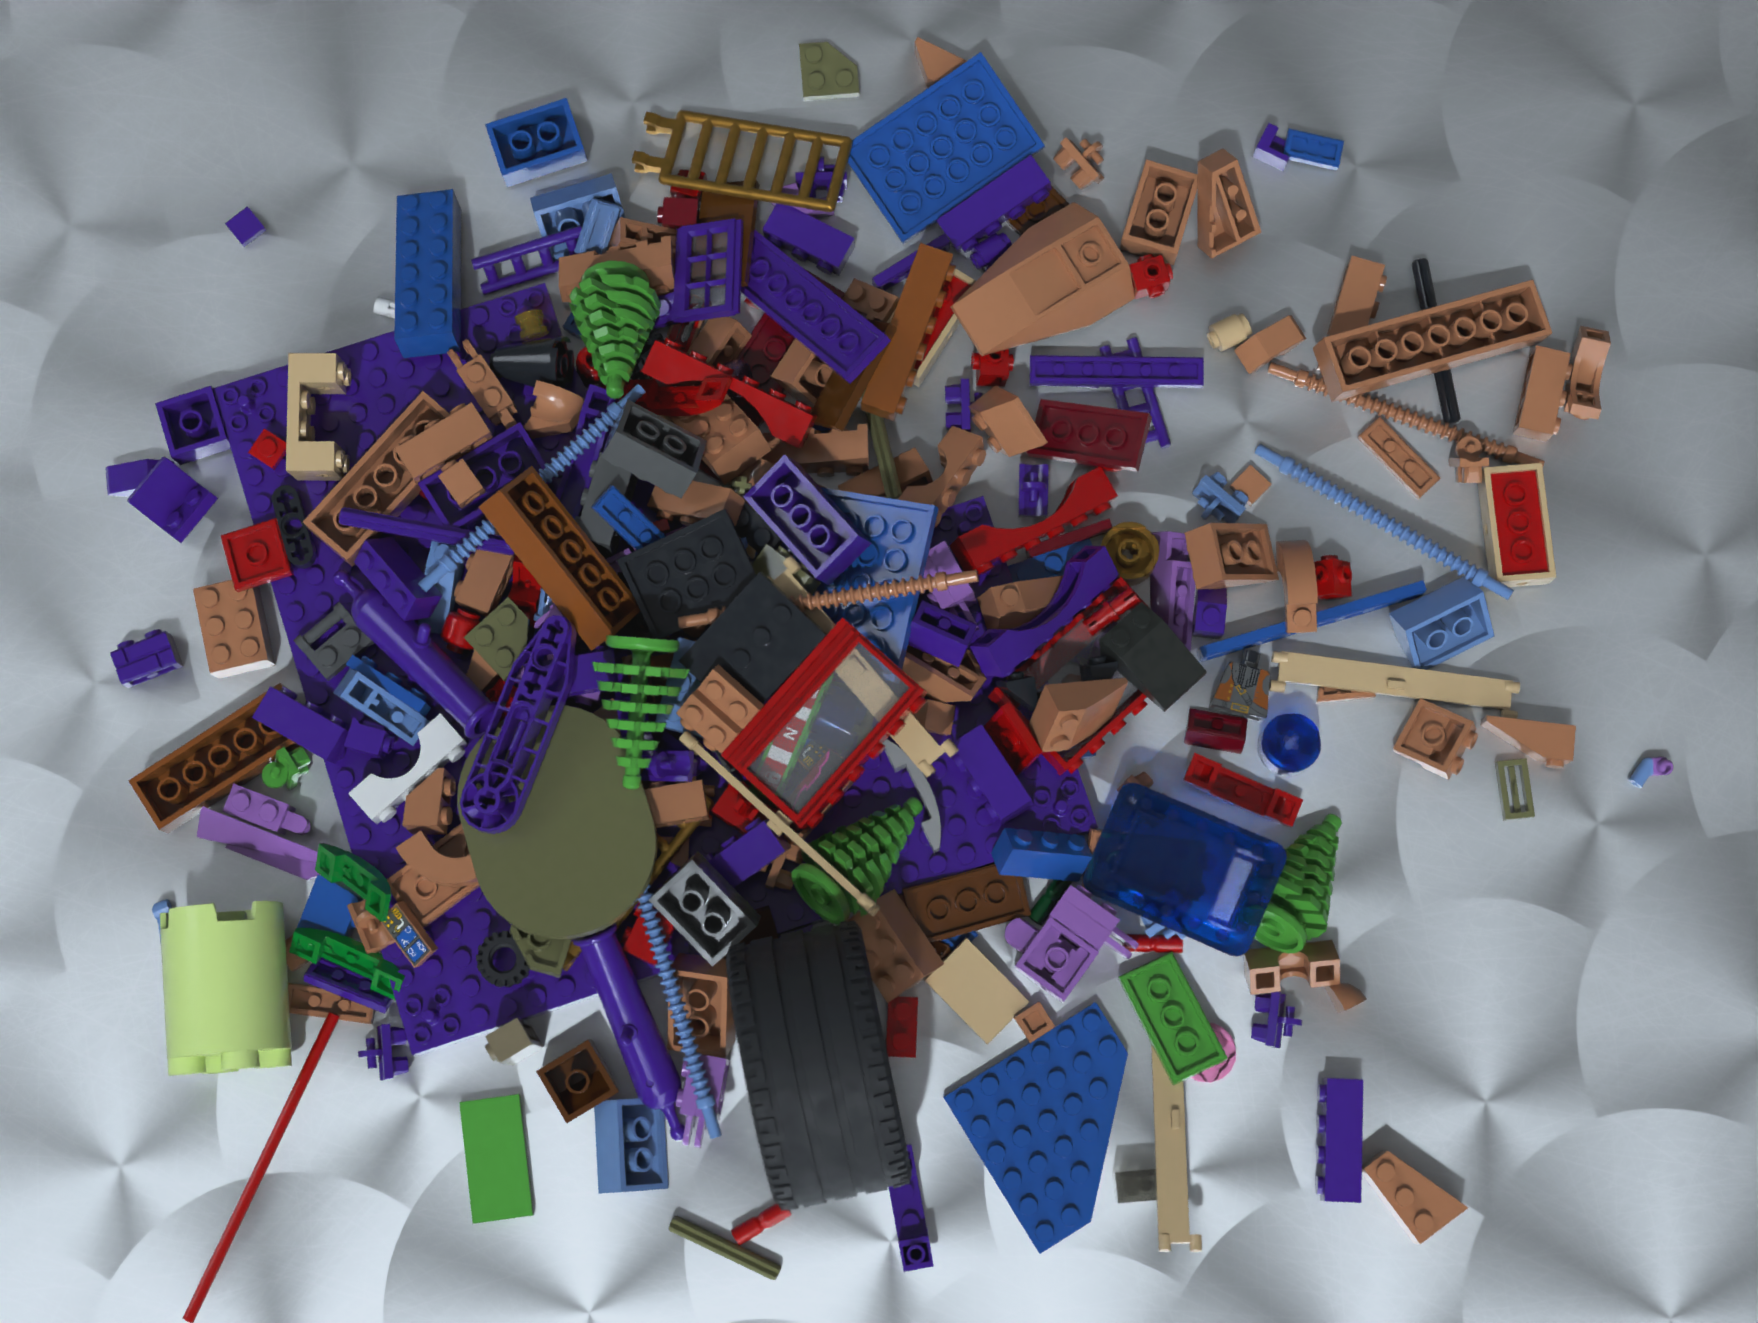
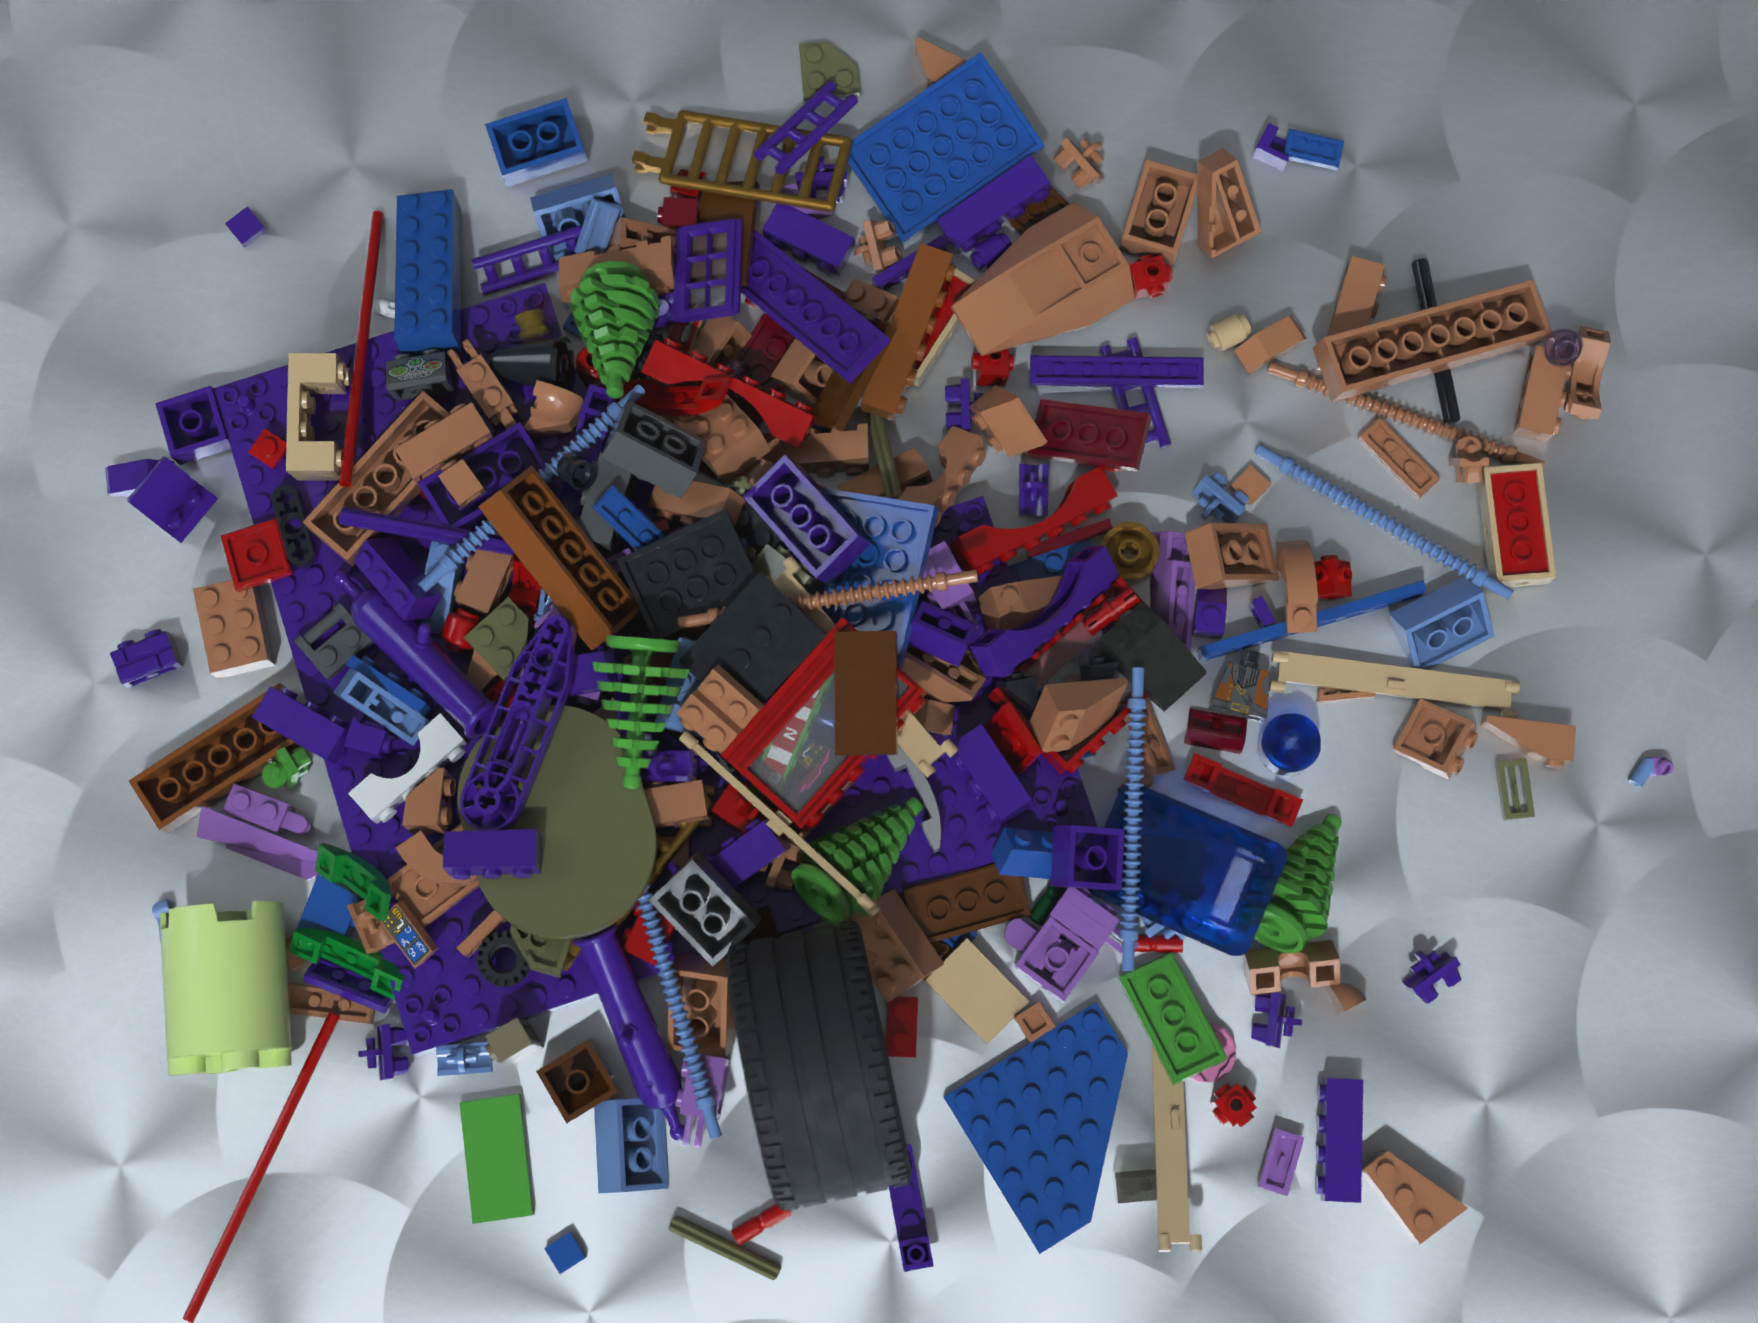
(361, 350): none -> red piece
(411, 375): none -> dark grey slope
(463, 1059): none -> medium blue hips
(485, 929): none -> nougat tile
(492, 853): none -> dark purple brick
(565, 1253): none -> blue tile
(576, 471): none -> black wheel
(805, 142): none -> dark purple bar
(866, 693): none -> reddish brown tile
(874, 247): none -> nougat hips
(1087, 857): none -> dark purple brick
(1129, 933): none -> medium blue hose
(1156, 754): none -> nougat plate
(1223, 1110): none -> red brick
(1261, 612): none -> dark purple tile
(1280, 1162): none -> medium lavender plate
(1428, 971): none -> dark purple hips
(1562, 347): none -> clear purple cone

